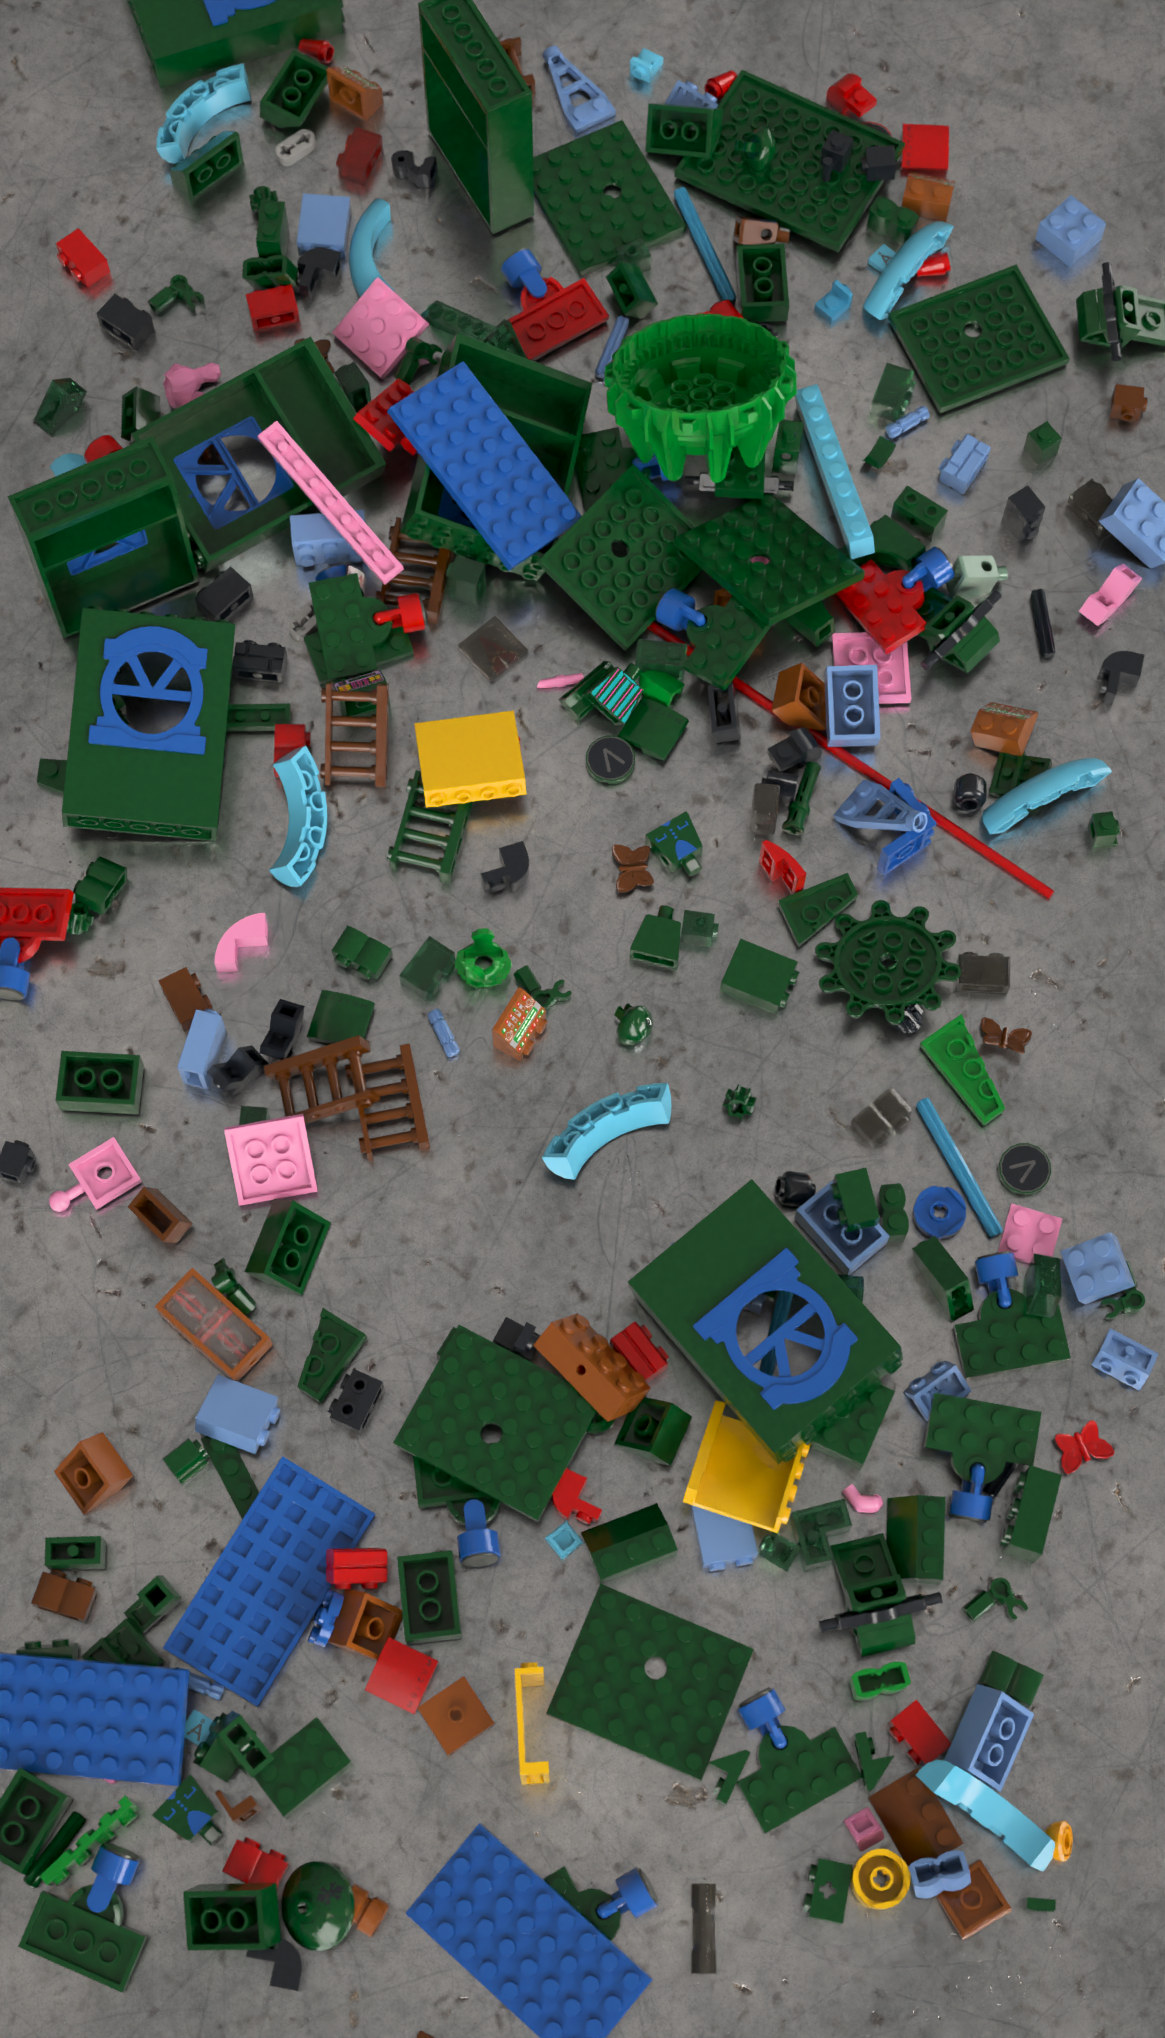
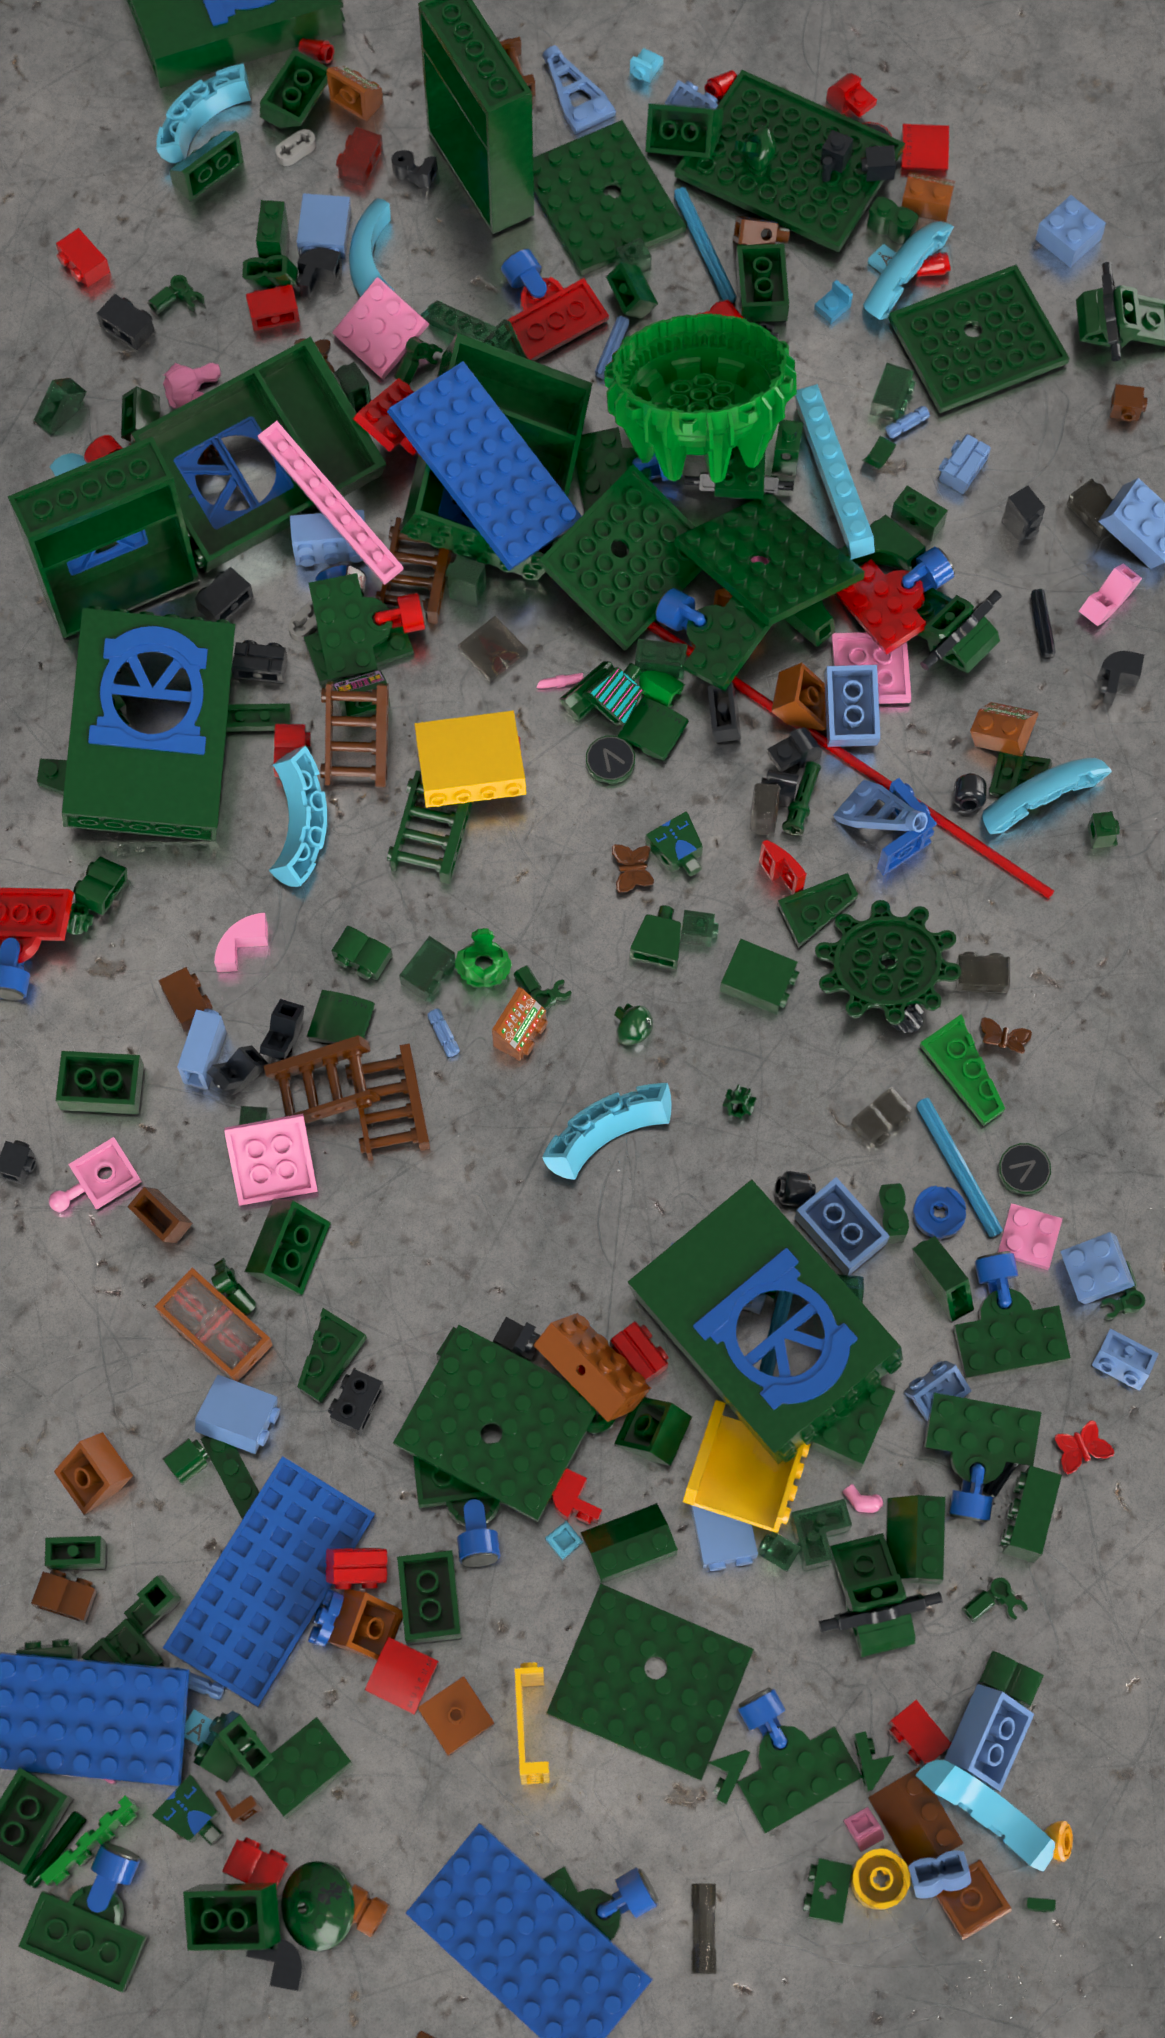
(259, 194): dark green gear -> none
(514, 869): black brick -> none
(855, 1200): dark green brick -> none
(887, 1680): green brick -> none
(975, 576): sand green torso -> none
(1042, 443): dark green brick -> none
(1043, 1286): clear green brick -> none

